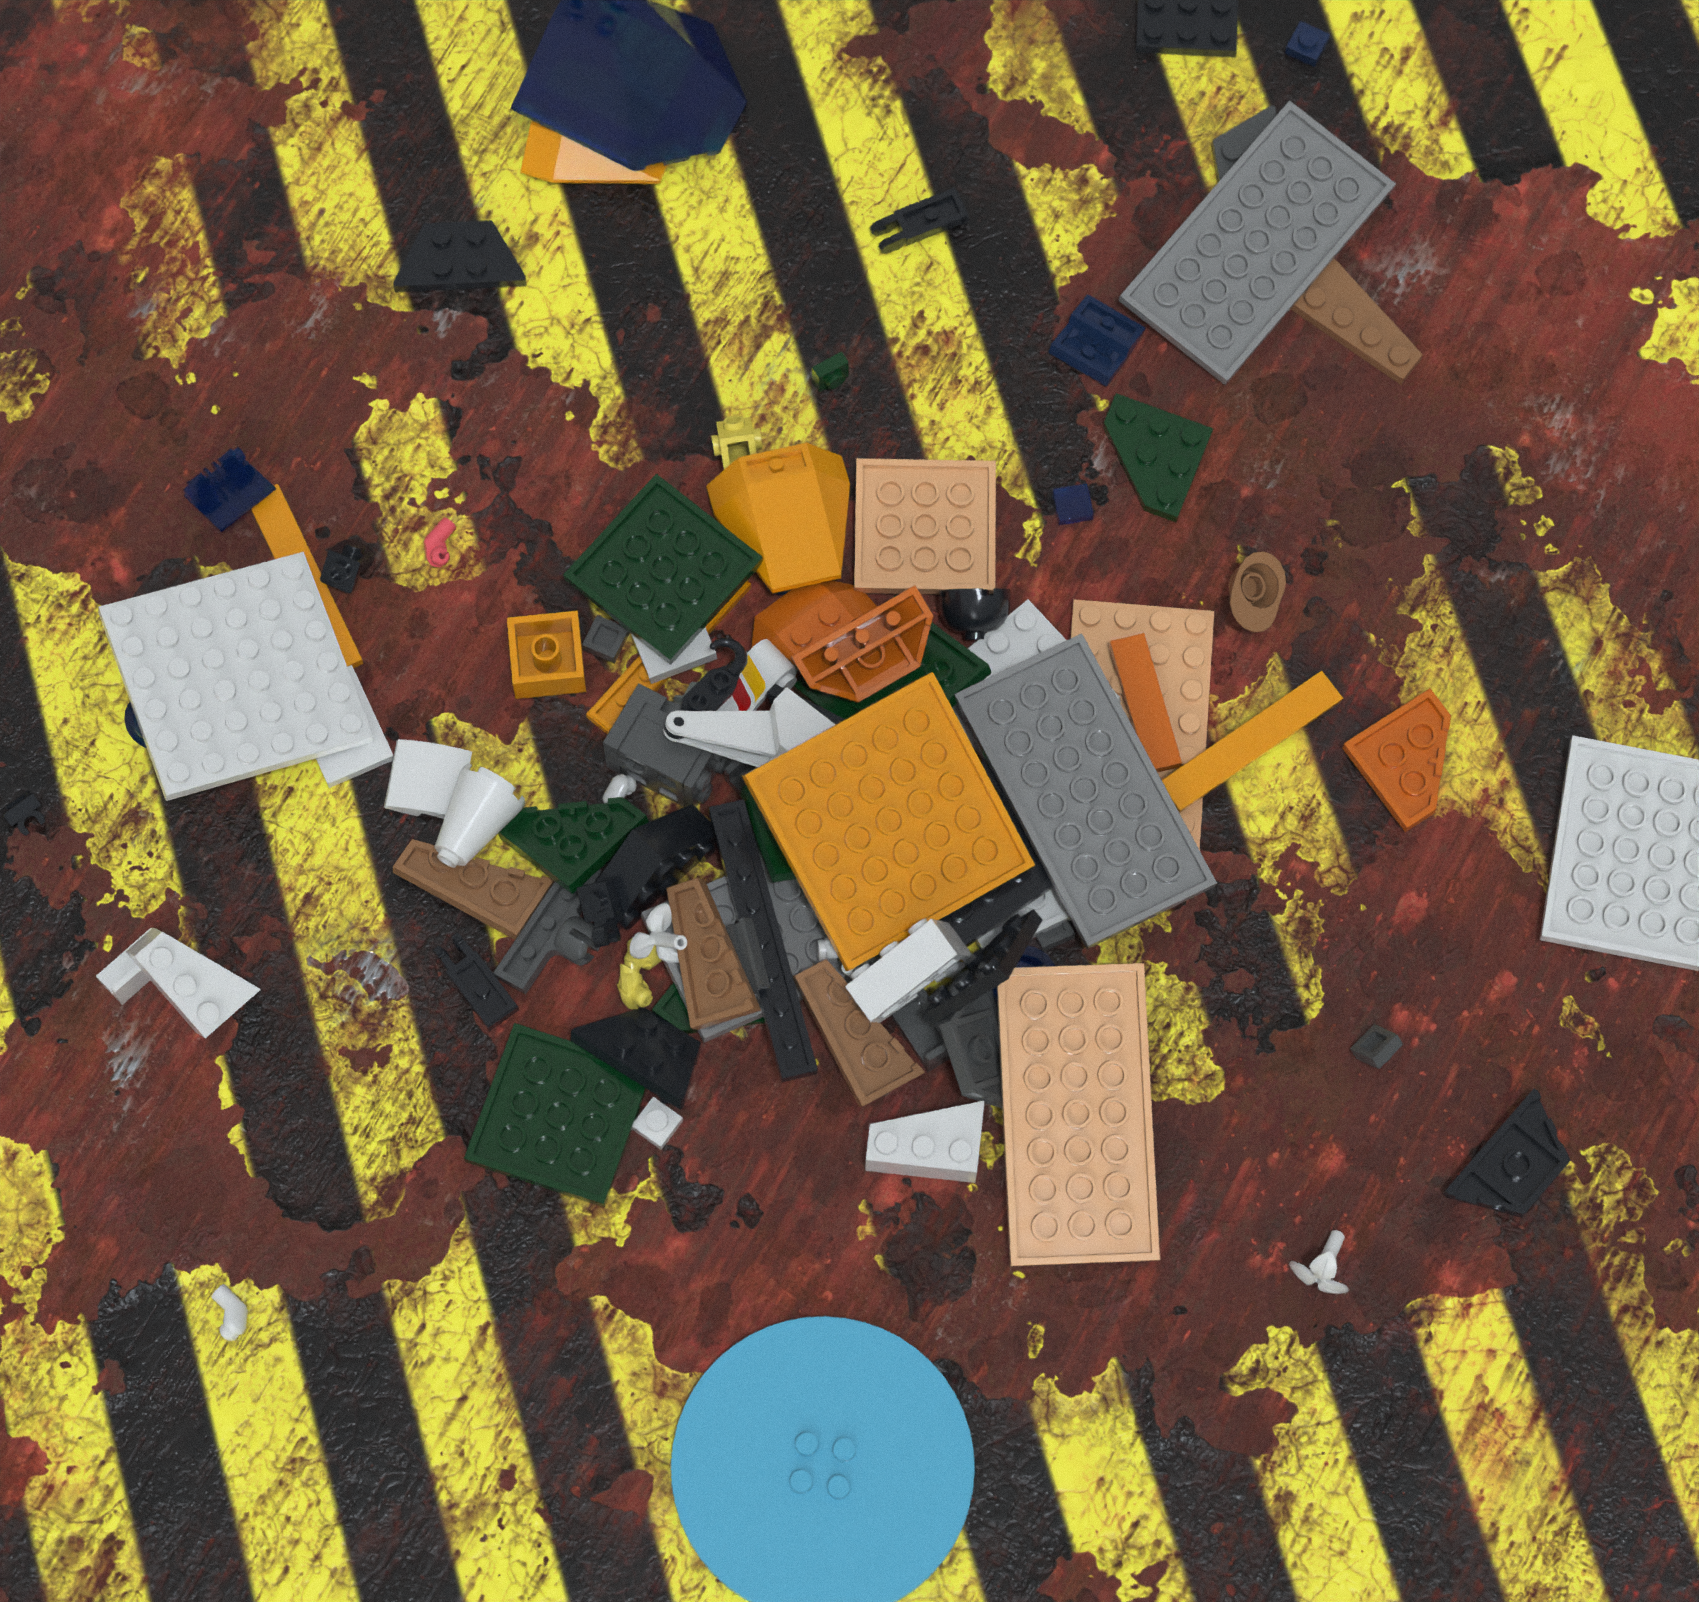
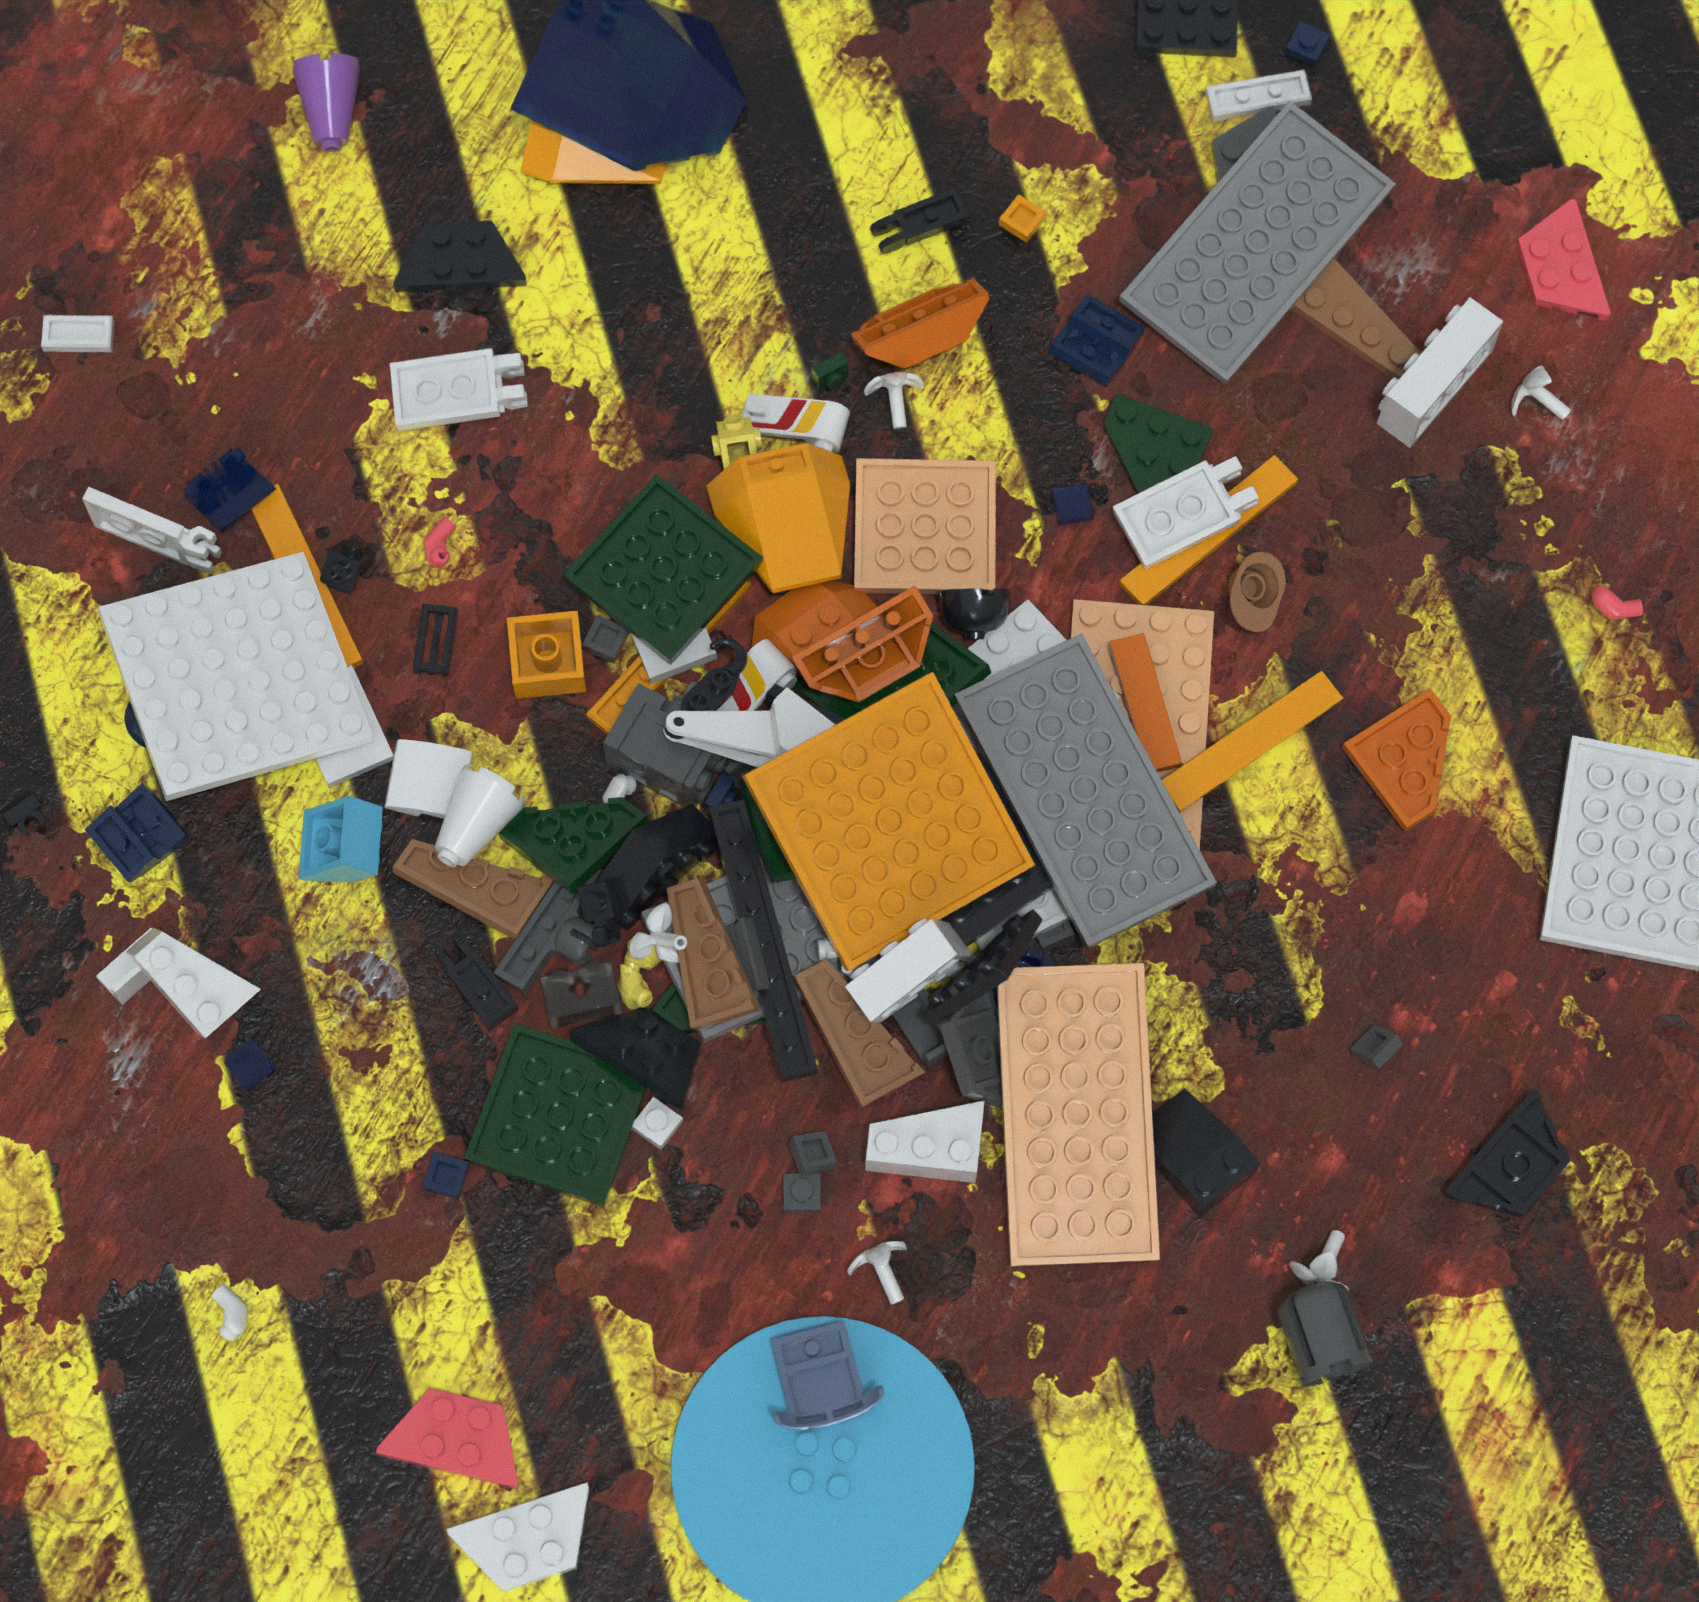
(77, 333): none -> white tile
(137, 833): none -> dark blue slope
(152, 530): none -> white tile
(249, 1065): none -> clear blue tile
(328, 96): none -> medium lavender cone
(341, 841): none -> medium azure slope
(433, 667): none -> black tile
(446, 1176): none -> dark blue plate
(455, 388): none -> white tile
(455, 1437): none -> coral wing
(527, 1539): none -> white wing
(600, 996): none -> clear smoke brick
(722, 793): none -> dark blue plate
(802, 1193): none -> dark grey plate
(812, 1152): none -> dark grey plate
(813, 420): none -> white door
(820, 1379): none -> sand blue piece
(880, 1257): none -> white plant
(894, 384): none -> white plant
(923, 324): none -> orange wedge
(1022, 218): none -> light orange plate
(1183, 511): none -> white tile
(1199, 1153): none -> black slope
(1257, 94): none -> white tile
(1270, 483): none -> light orange tile
(1323, 1333): none -> dark grey cylinder
(1439, 371): none -> white brick
(1533, 385): none -> white plant
(1562, 265): none -> coral wing
(1613, 607): none -> coral arm

